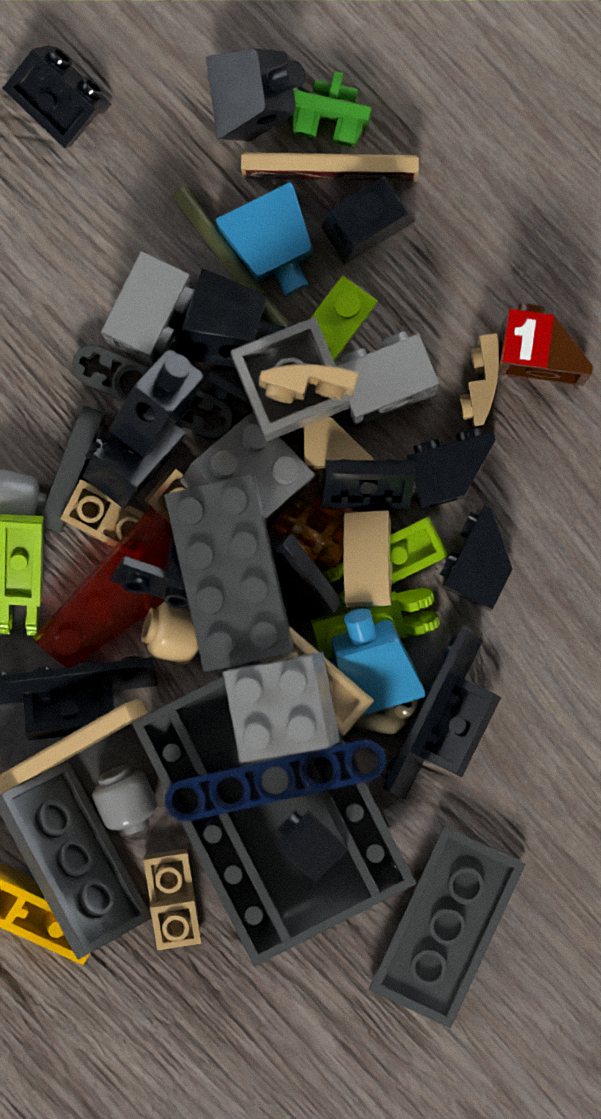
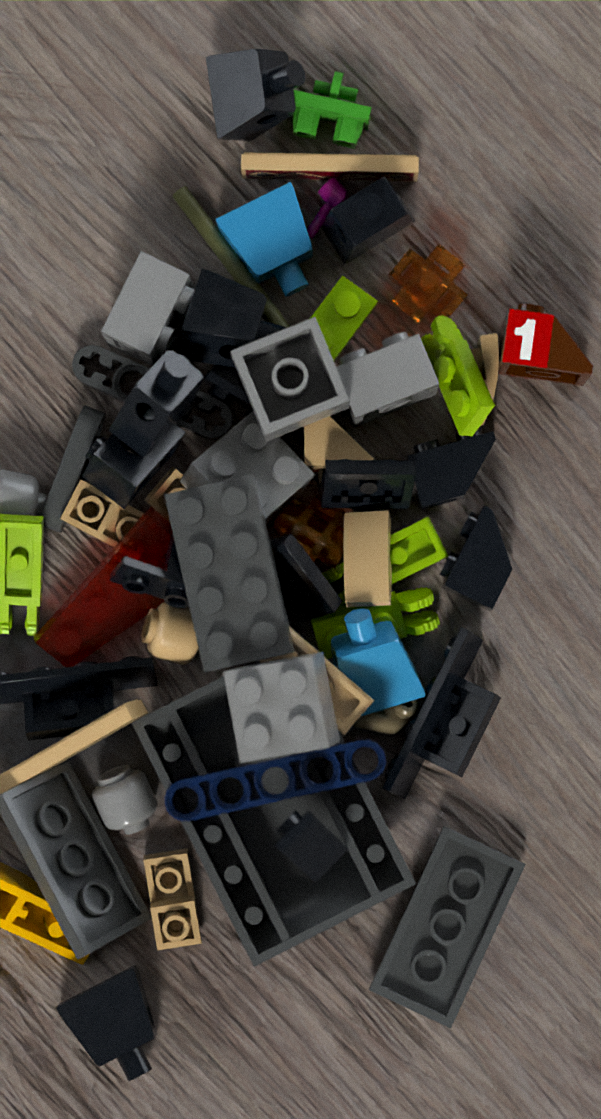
(56, 94): black bracket -> none
(113, 1021): none -> black torso
(293, 380): tan slope -> none
(333, 194): none -> magenta hand
(429, 280): none -> clear orange piece
(458, 376): none -> lime hinge

